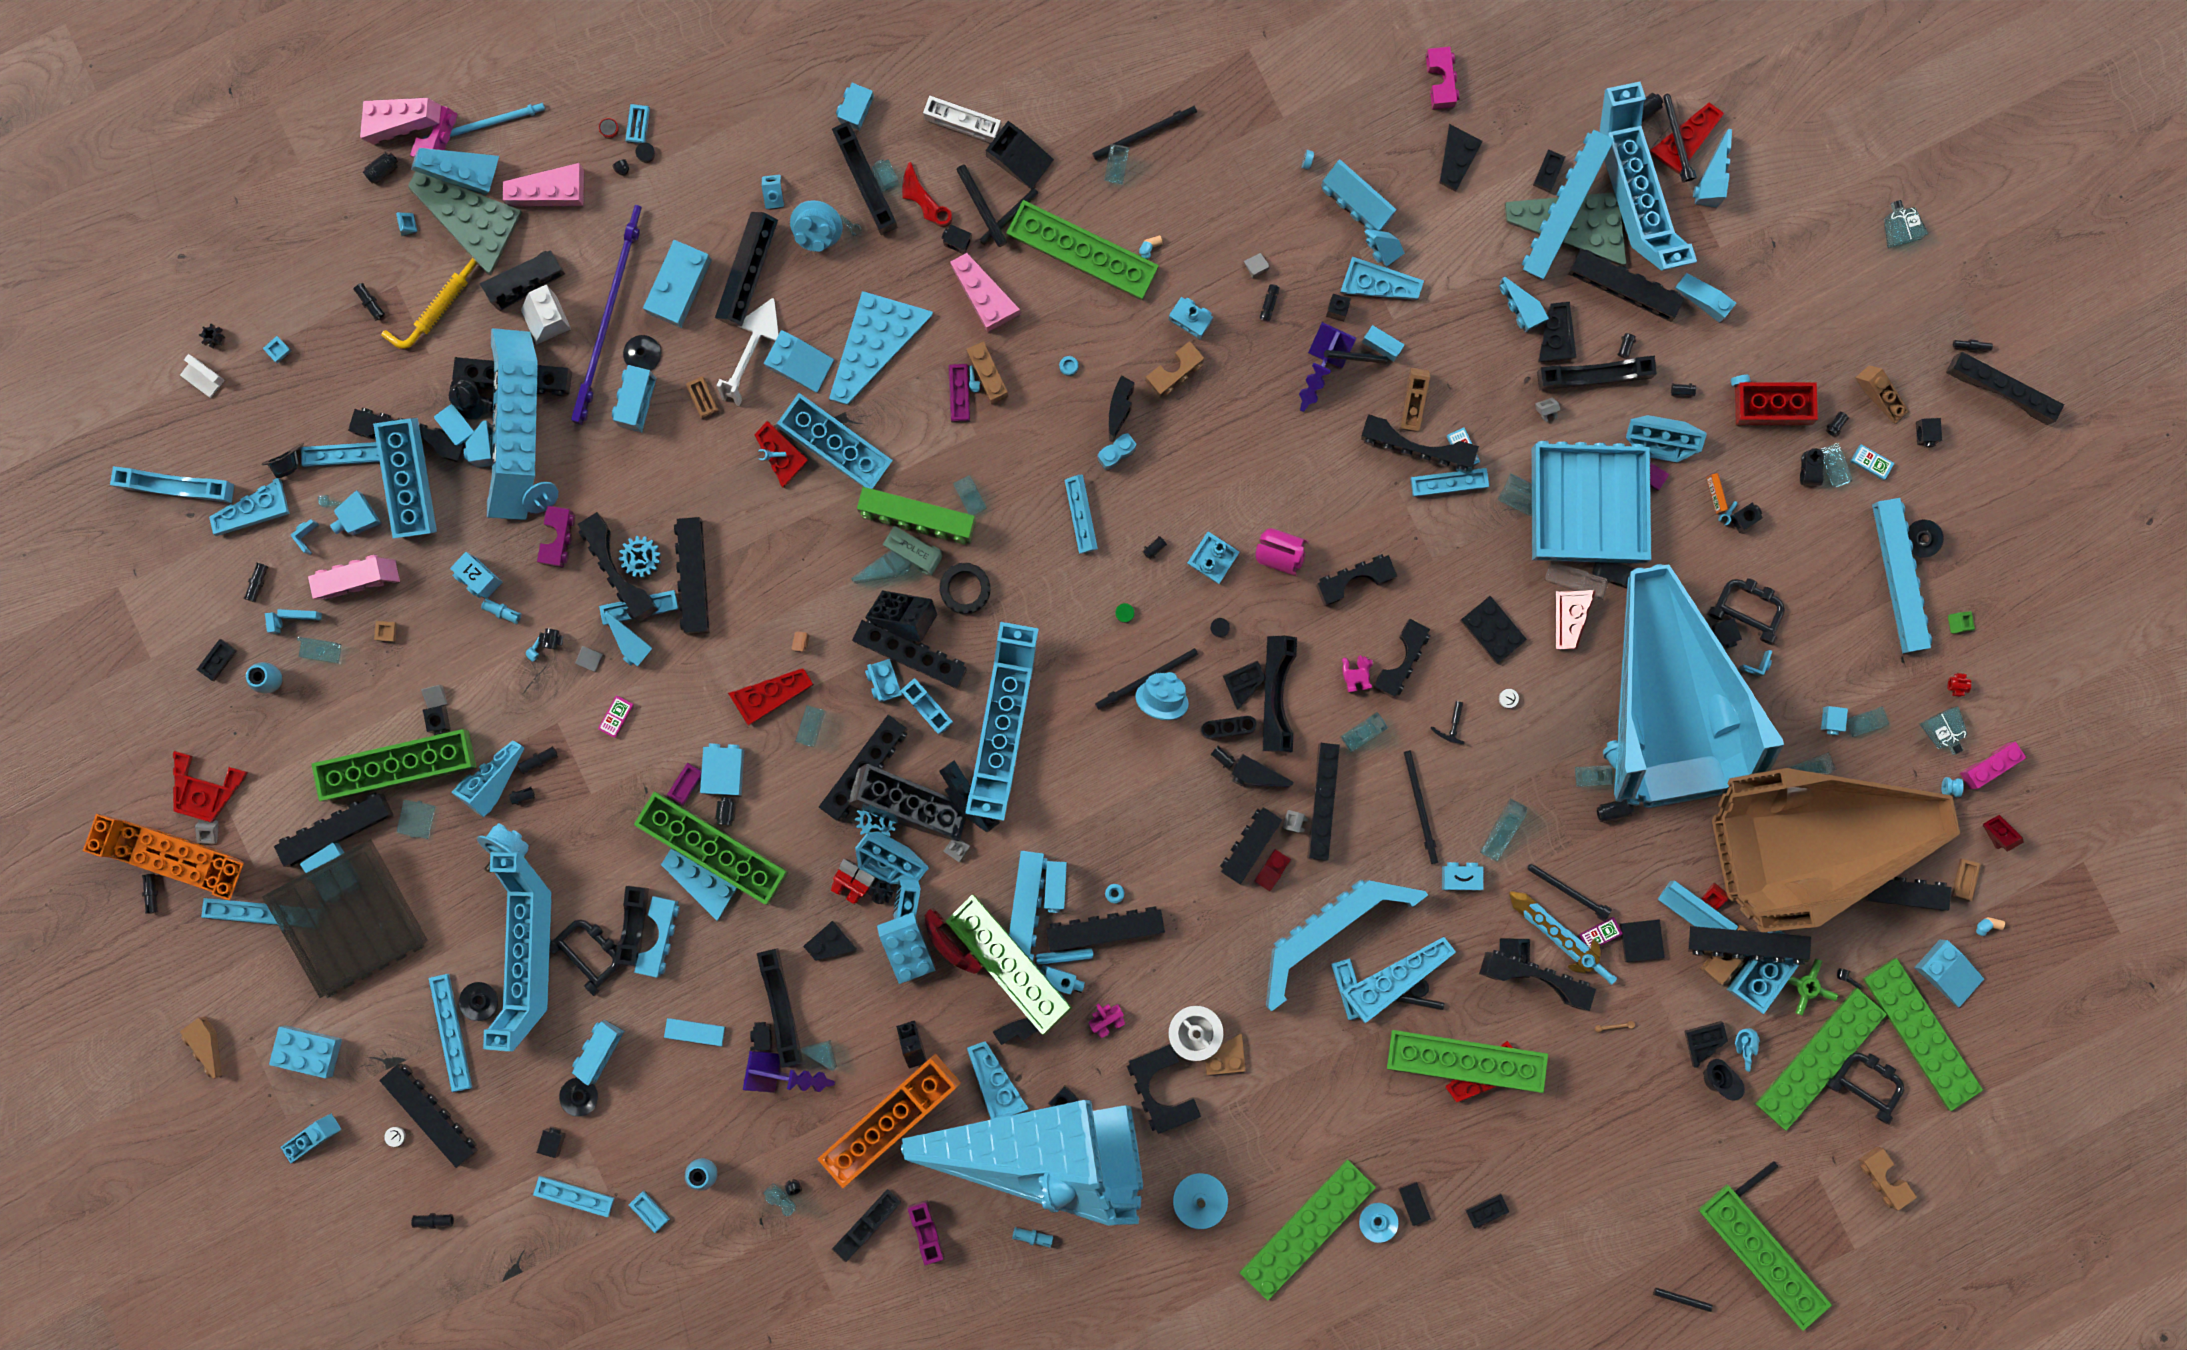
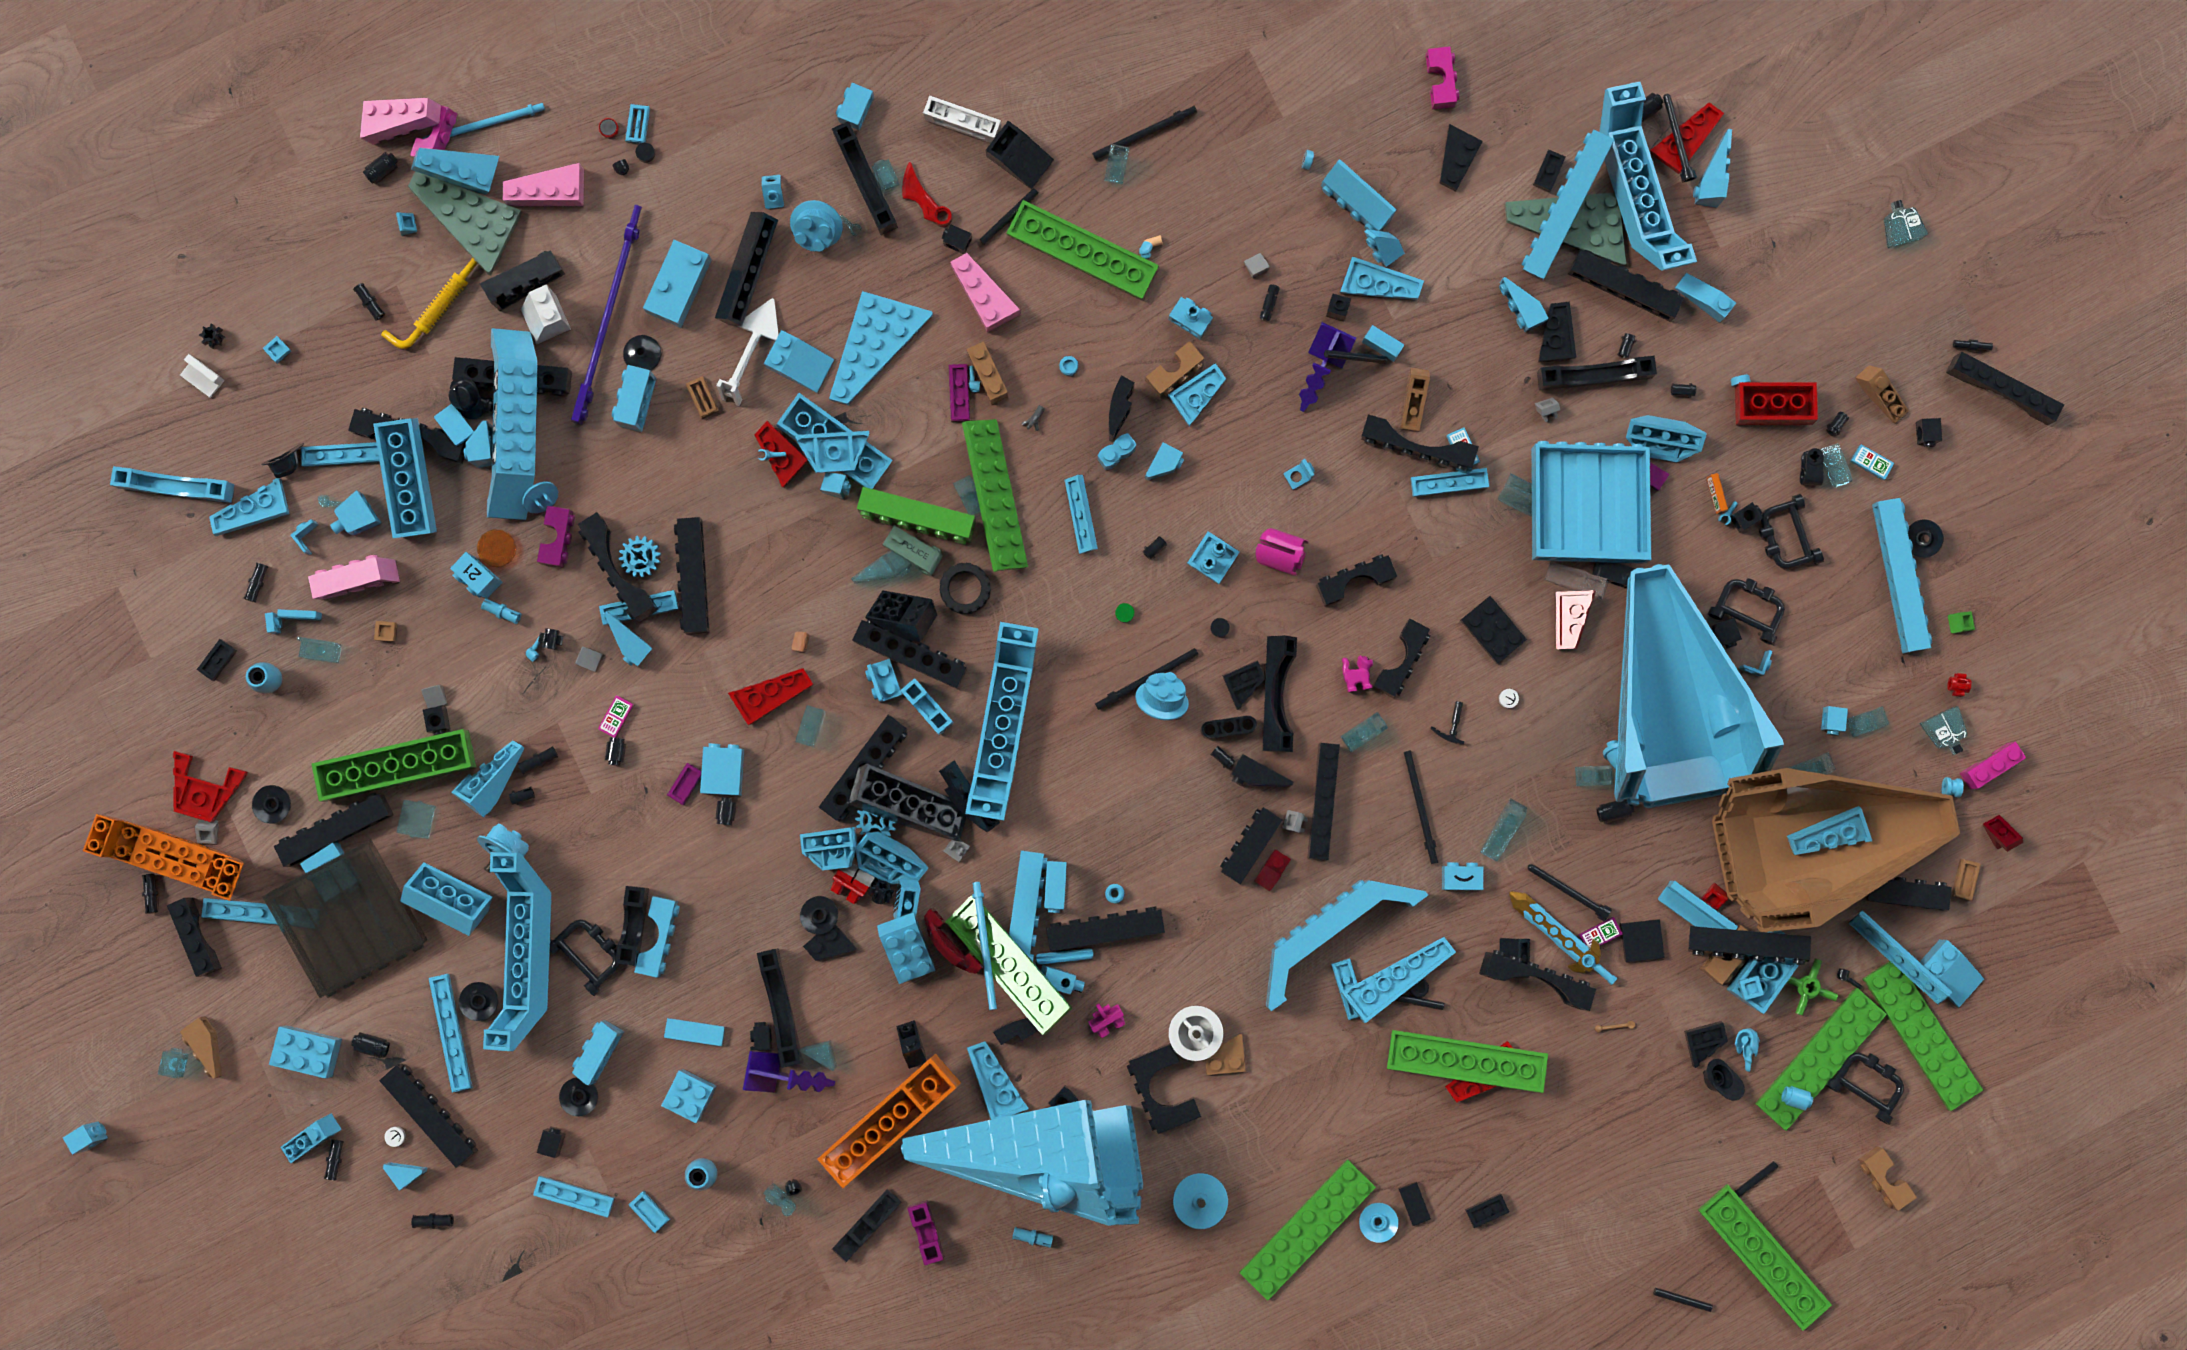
(85, 1137): none -> medium azure brick
(173, 1063): none -> clear light blue brick
(186, 920): none -> black arch
(262, 804): none -> black dish
(333, 1159): none -> black pin
(370, 1045): none -> black head
(403, 1174): none -> medium azure slope
(446, 899): none -> medium azure brick
(496, 548): none -> clear orange tile
(615, 751): none -> black brick
(688, 1095): none -> medium azure brick
(702, 884): medium azure wing -> none
(711, 848): bright green brick -> none
(810, 911): none -> black dish
(830, 848): none -> medium azure wedge
(833, 450): none -> medium azure wing
(835, 485): none -> medium azure slope
(978, 895): none -> medium azure bar
(981, 205): black axle -> none
(995, 495): none -> bright green plate
(1034, 419): none -> dark grey bar
(1165, 462): none -> medium azure slope
(1197, 392): none -> medium azure wing
(1306, 471): none -> medium azure bracket
(1750, 987): none -> medium azure plate
(1773, 549): none -> black bar
(1797, 1098): none -> medium azure brick
(1838, 830): none -> medium azure wing
(1900, 957): none -> medium azure tile
(1989, 923): medium azure arm -> none

